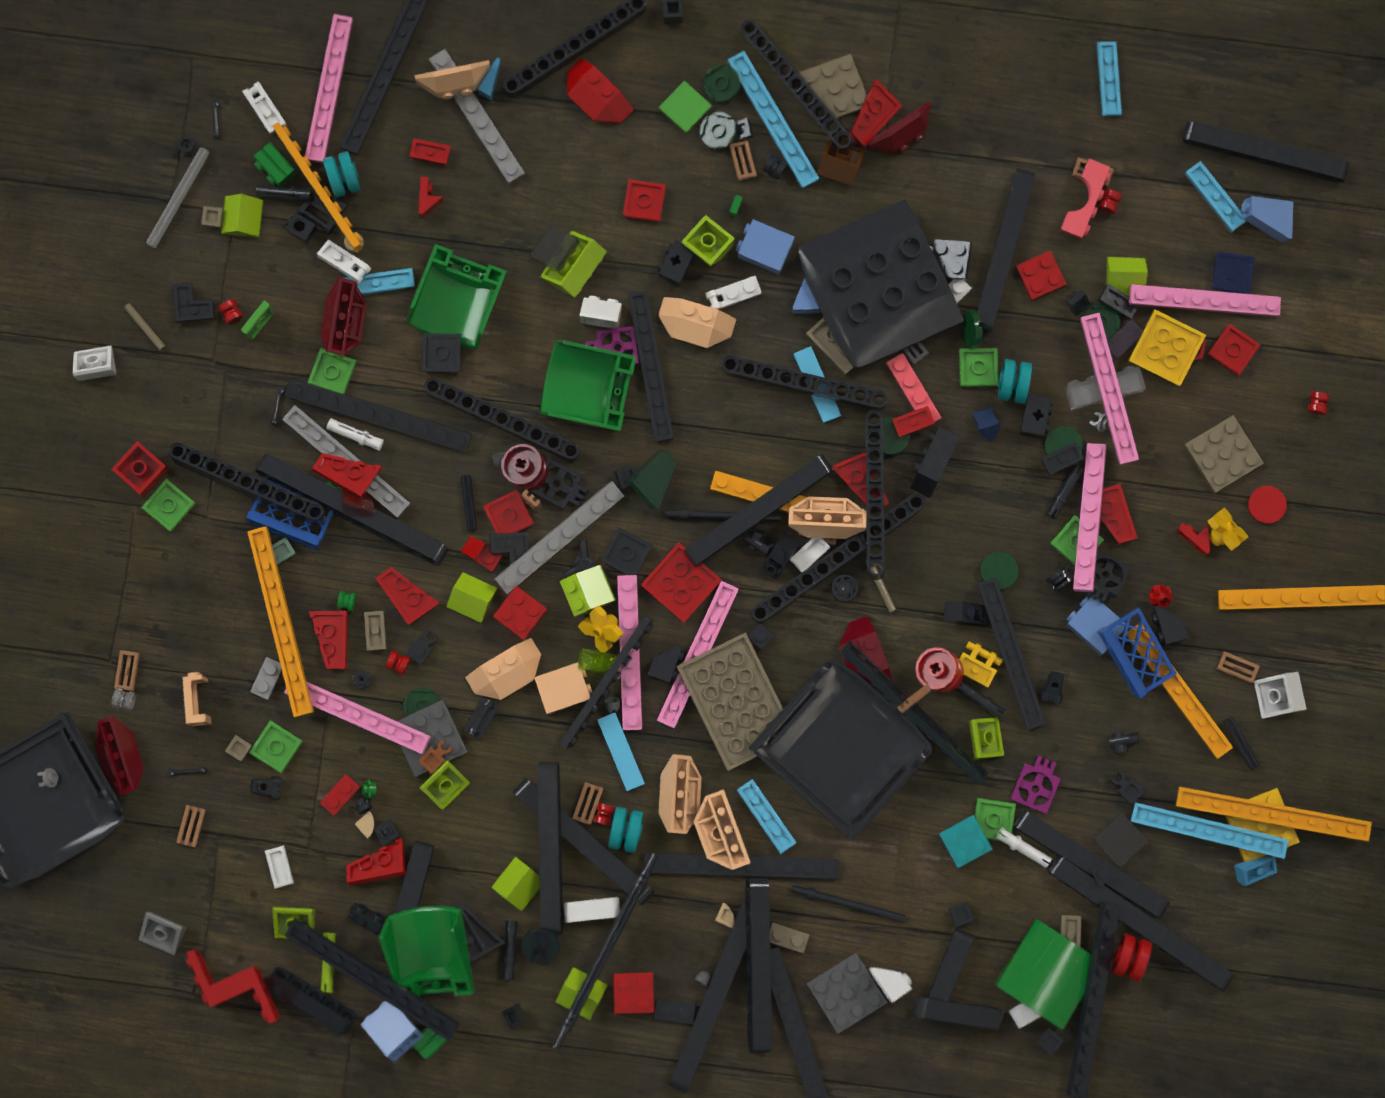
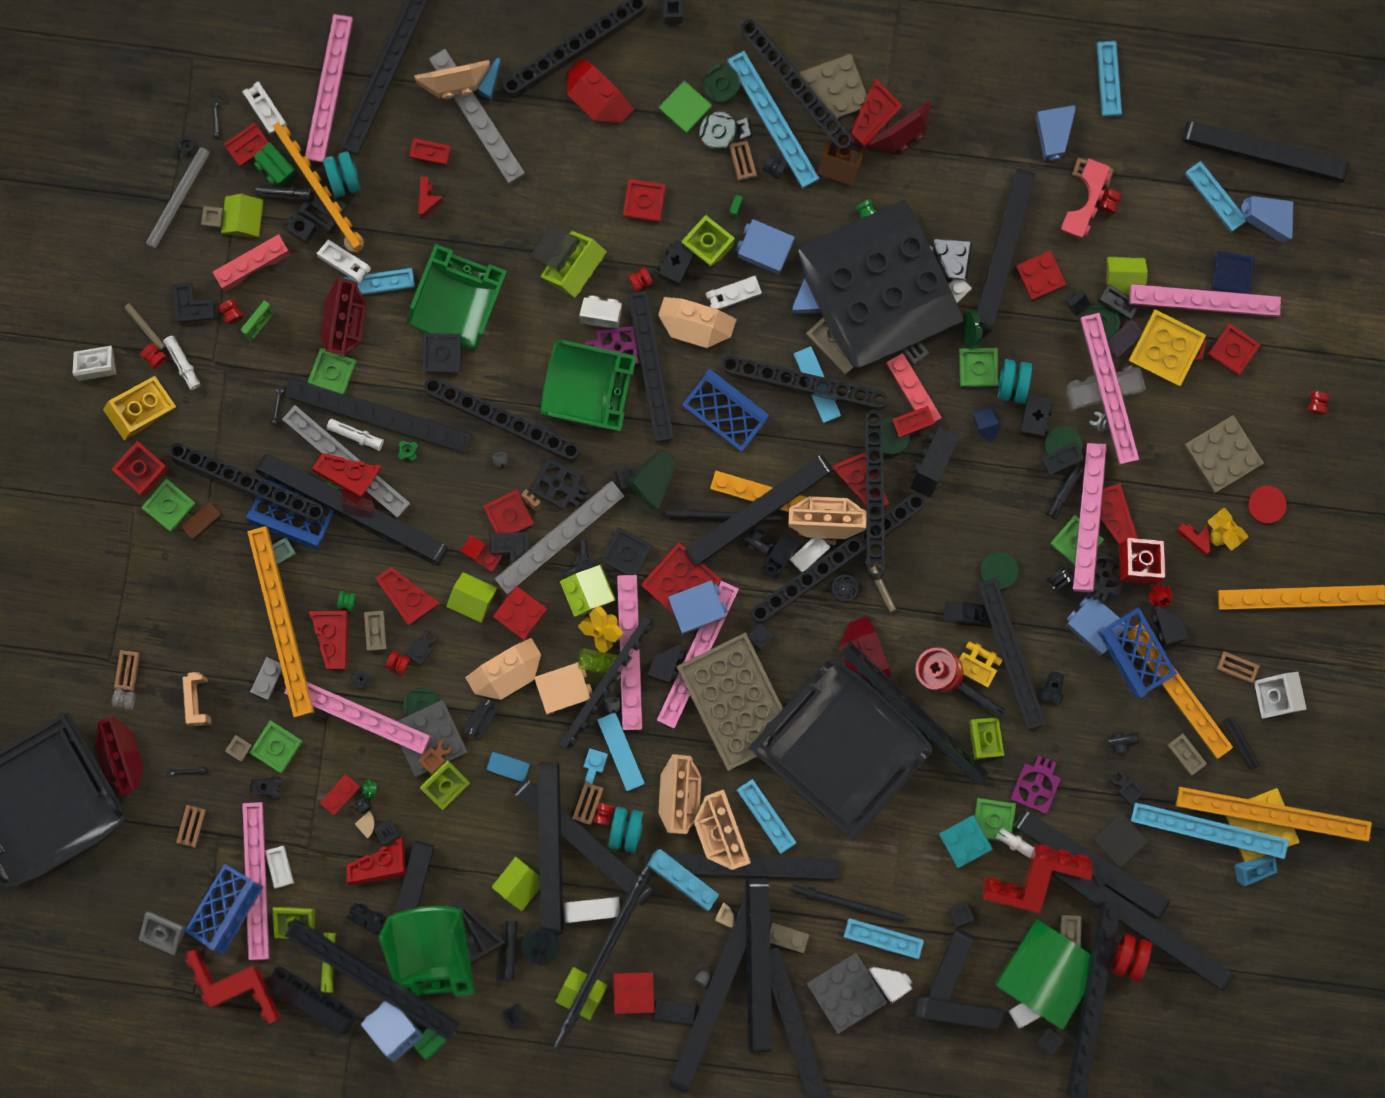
(49, 777): light grey plate -> none
(138, 407): none -> yellow slope
(153, 356): none -> red wheel
(185, 369): none -> white pin
(202, 521): none -> reddish brown slope
(233, 915): none -> blue fence
(237, 270): none -> coral arch
(246, 144): none -> red plate
(256, 870): none -> bright pink plate
(407, 445): none -> green plate
(469, 505): black axle -> none
(508, 766): none -> dark azure slope
(524, 467): wheel -> none
(595, 763): none -> medium azure plate
(636, 281): none -> red wheel
(683, 879): none -> medium azure plate
(697, 607): none -> medium blue brick
(737, 397): none -> blue fence
(865, 208): none -> green wheel
(883, 938): none -> medium azure plate
(914, 698): medium nougat tile -> none
(1037, 878): none -> red bracket
(1054, 131): none -> medium blue slope
(1142, 561): none -> red brick
(1186, 754): none -> dark tan plate

